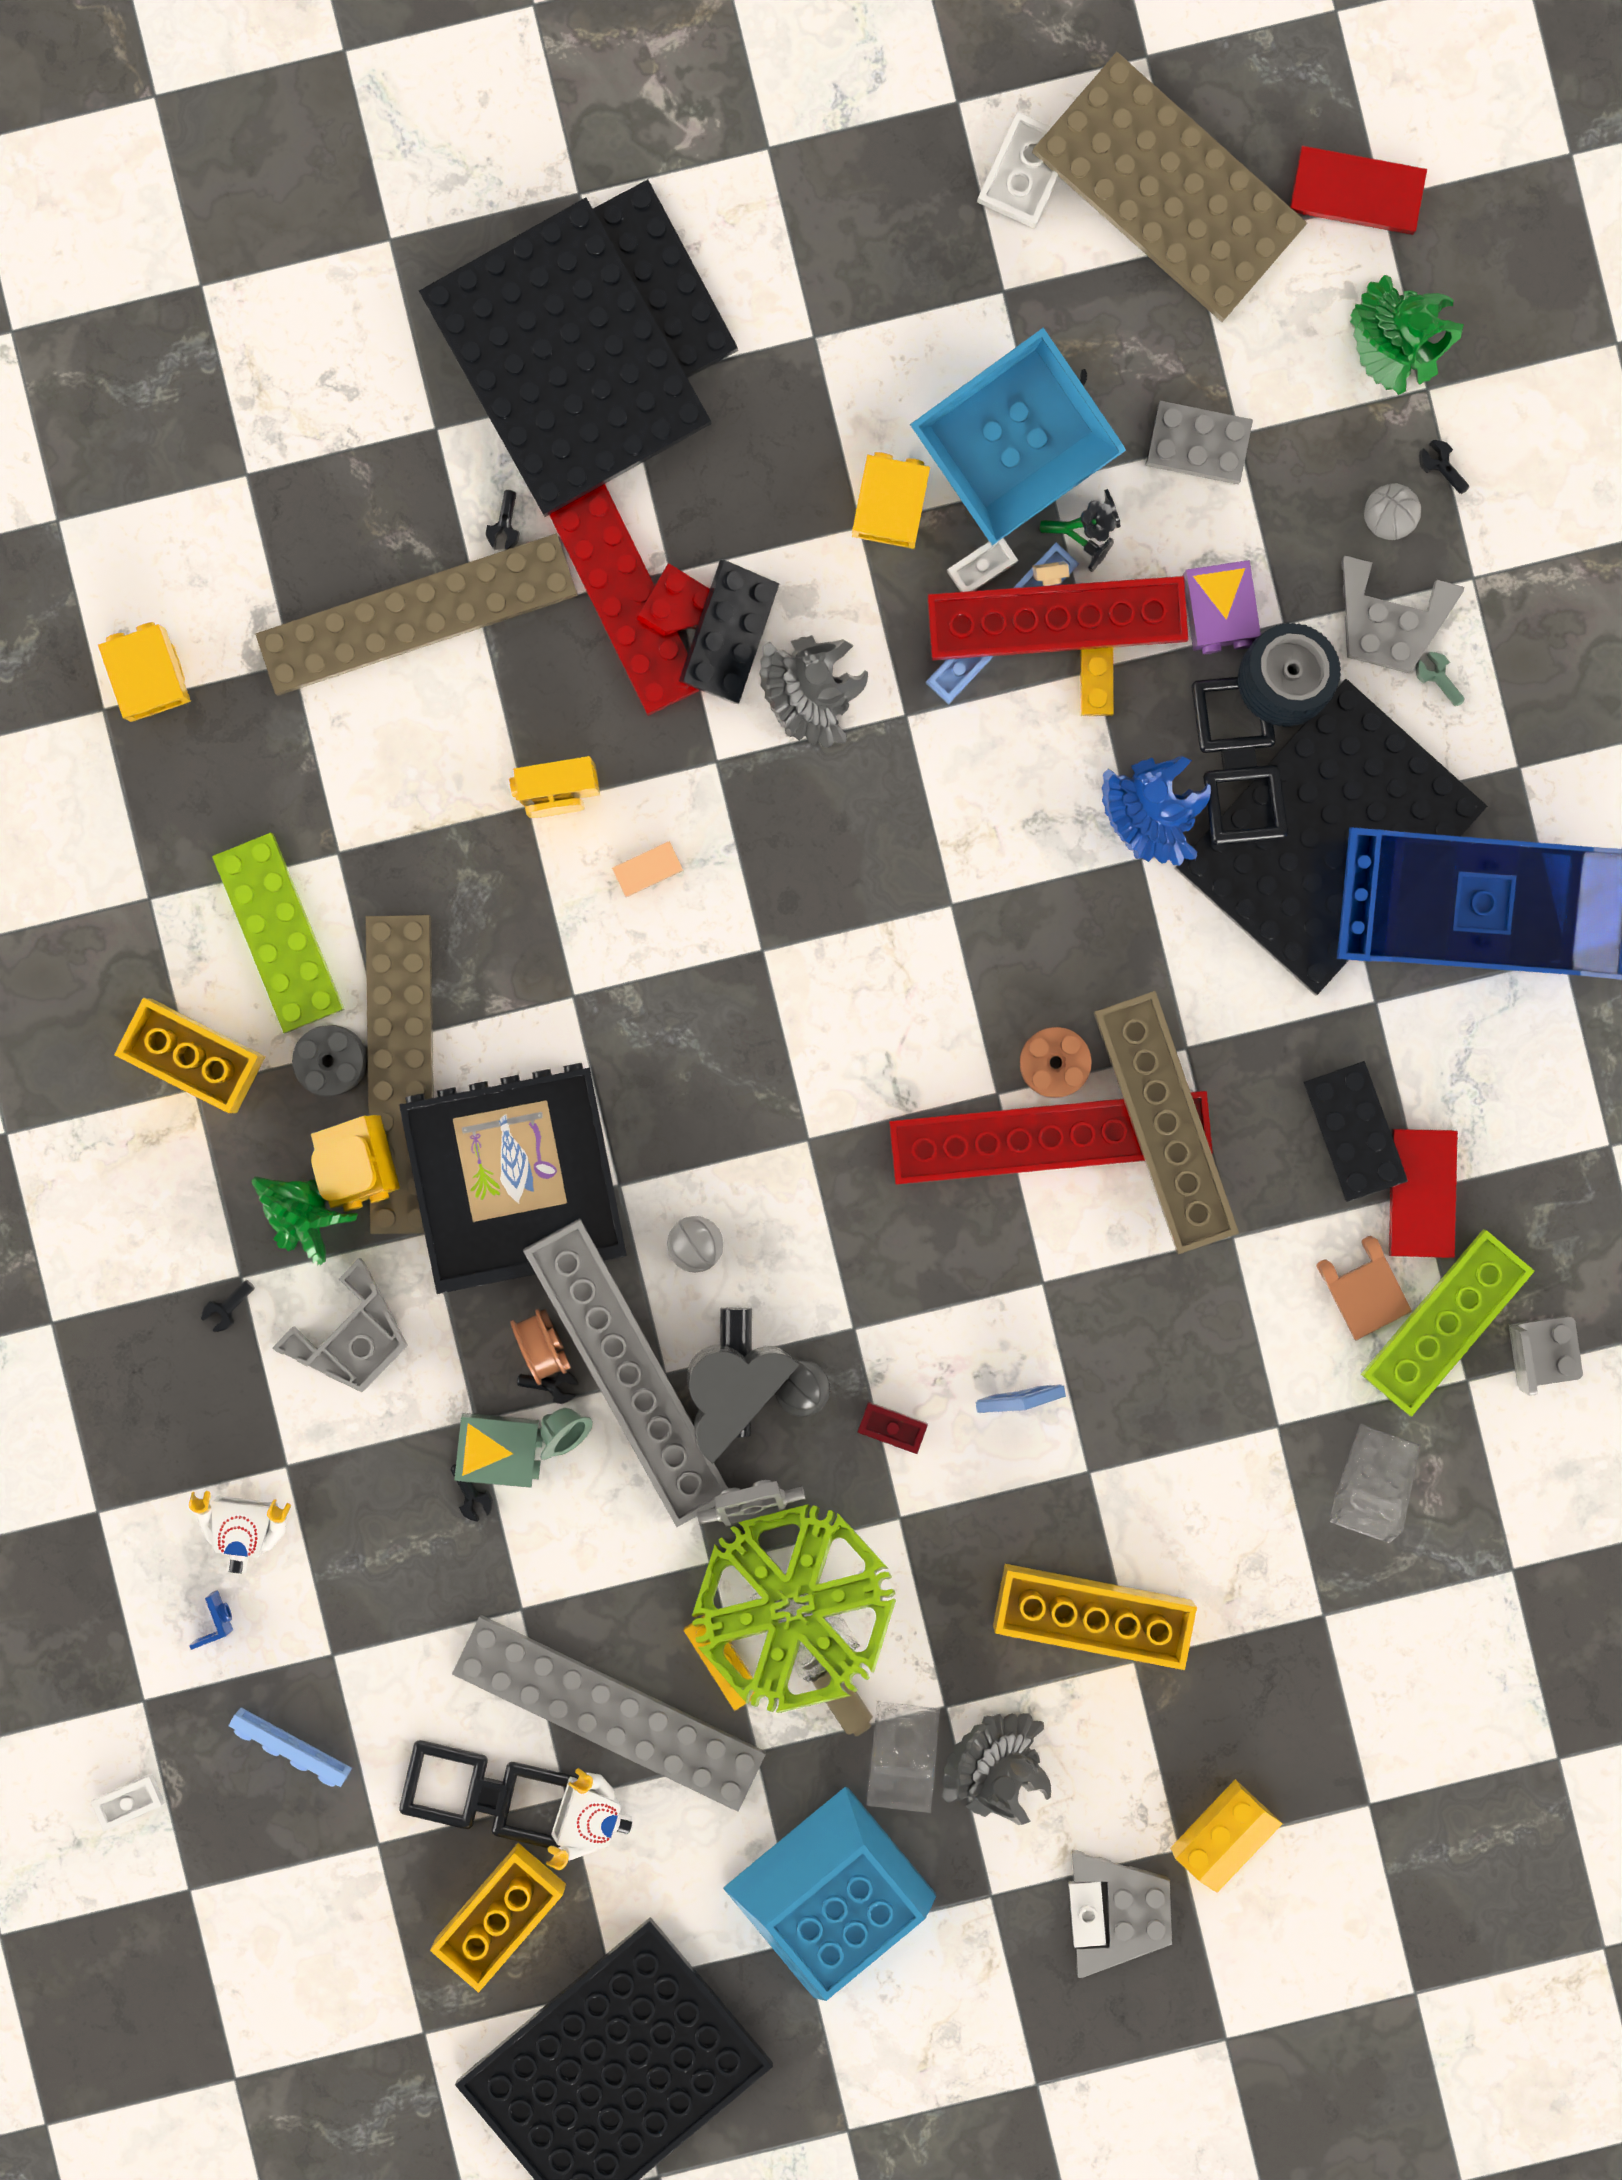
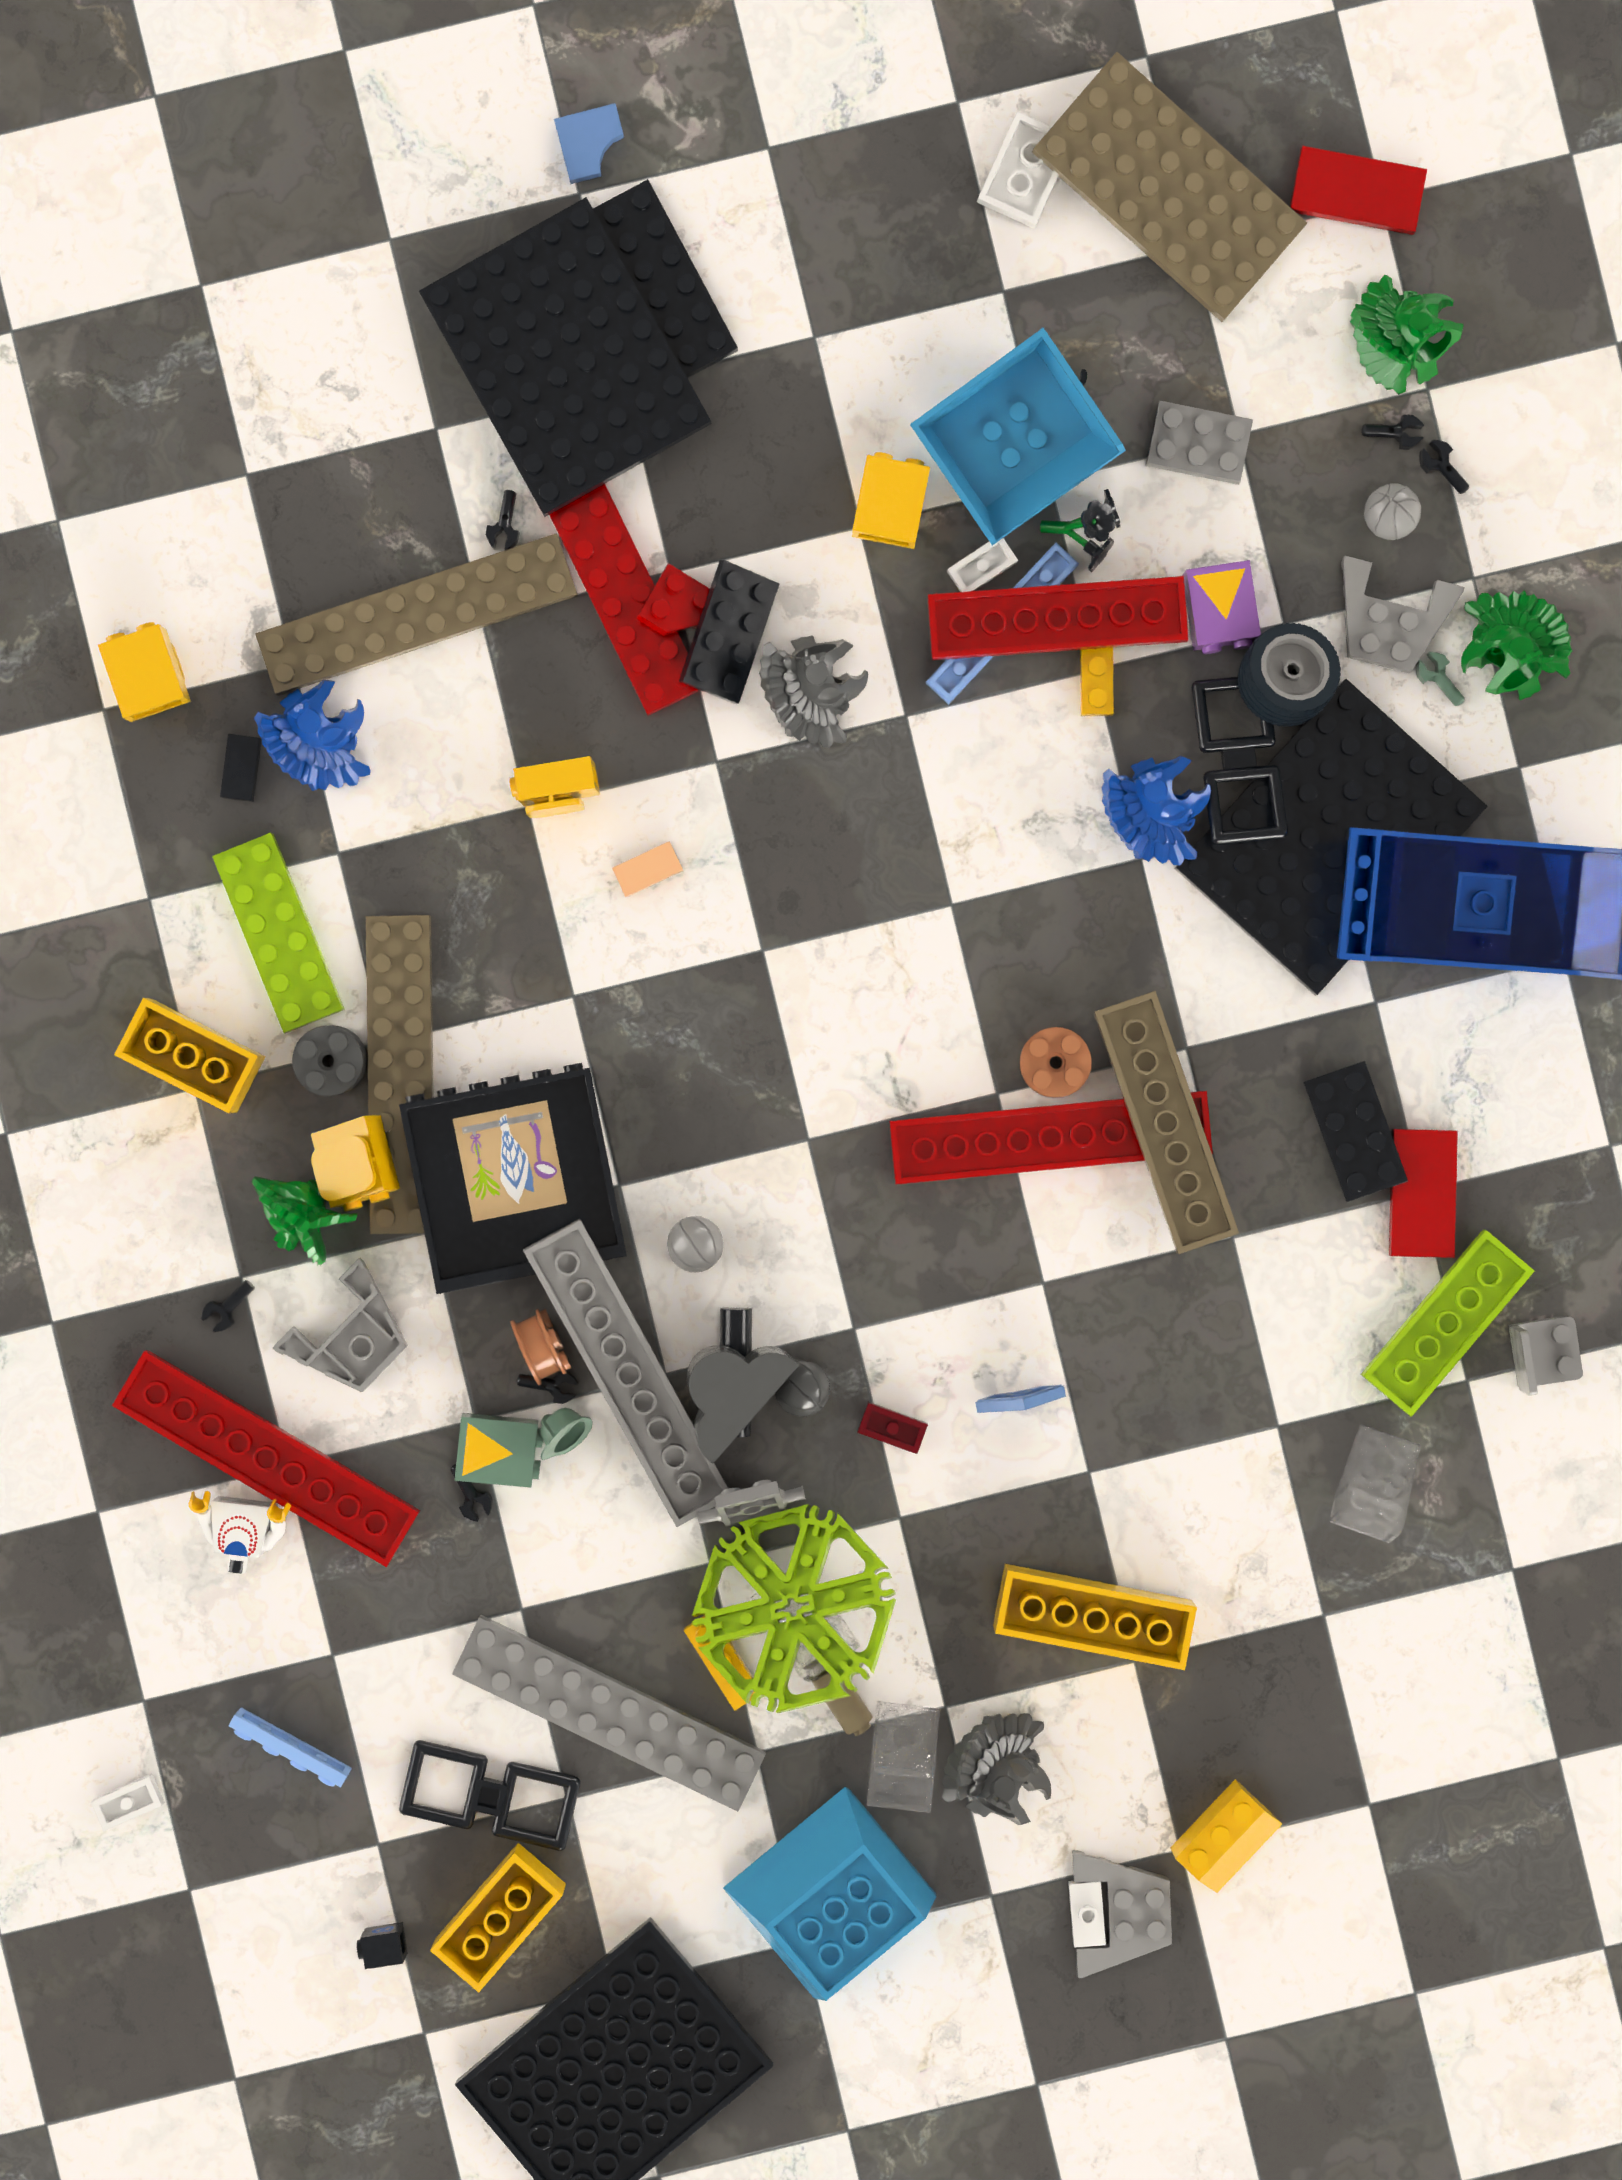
(221, 1616): blue bracket -> none
(240, 767): none -> black tile
(266, 1458): none -> red plate
(313, 745): none -> blue piece
(382, 1946): none -> black brick
(586, 138): none -> medium blue tile
(586, 1819): white torso -> none
(1051, 572): tan plate -> none
(1367, 1295): nougat flag -> none
(1396, 431): none -> black bar
(1519, 638): none -> green piece

